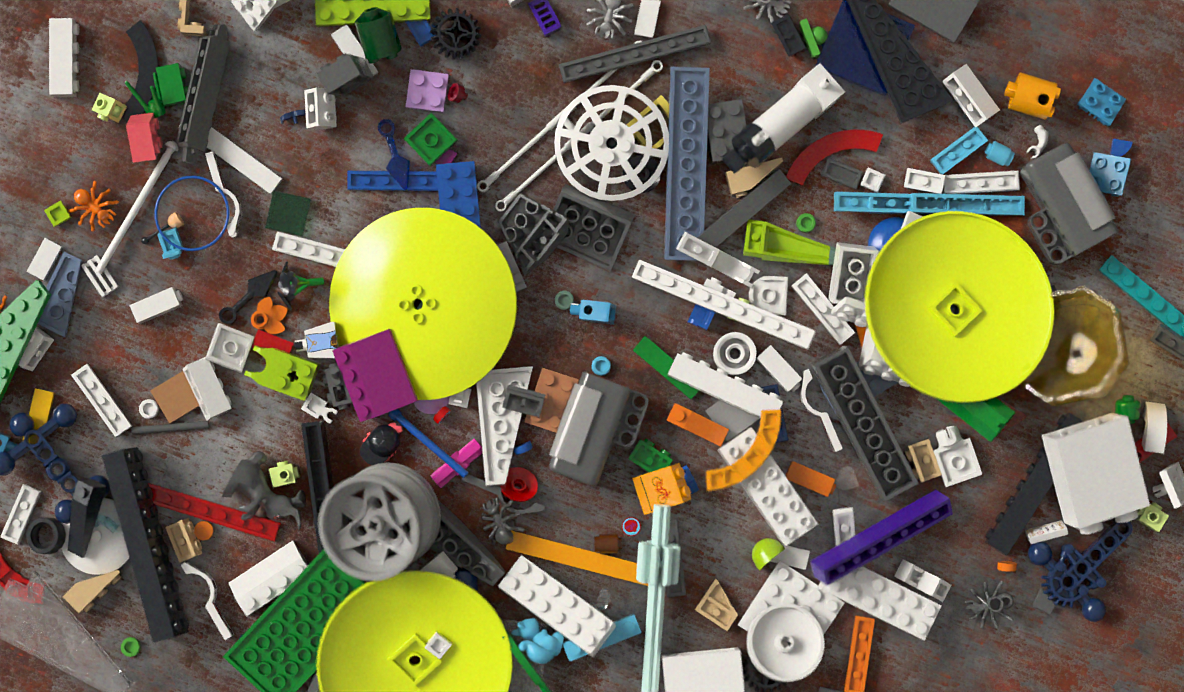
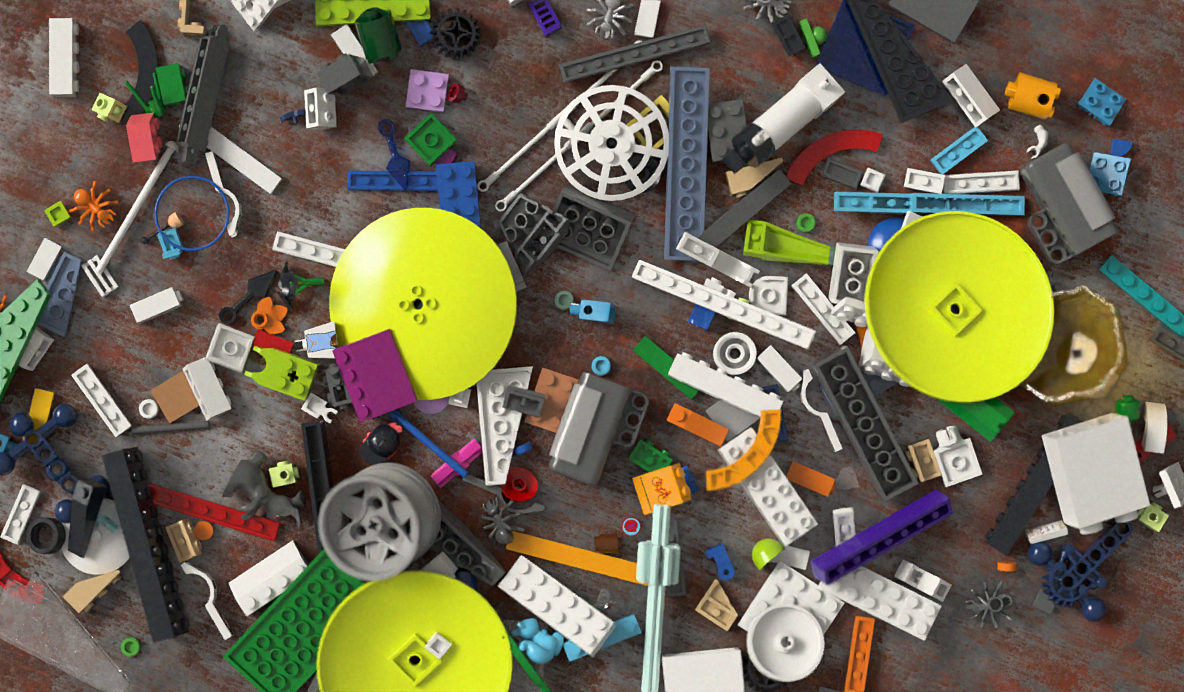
(288, 213): clear green tile -> none
(441, 415): red tile -> none
(725, 569): none -> blue leg
(999, 153): medium azure brick -> none

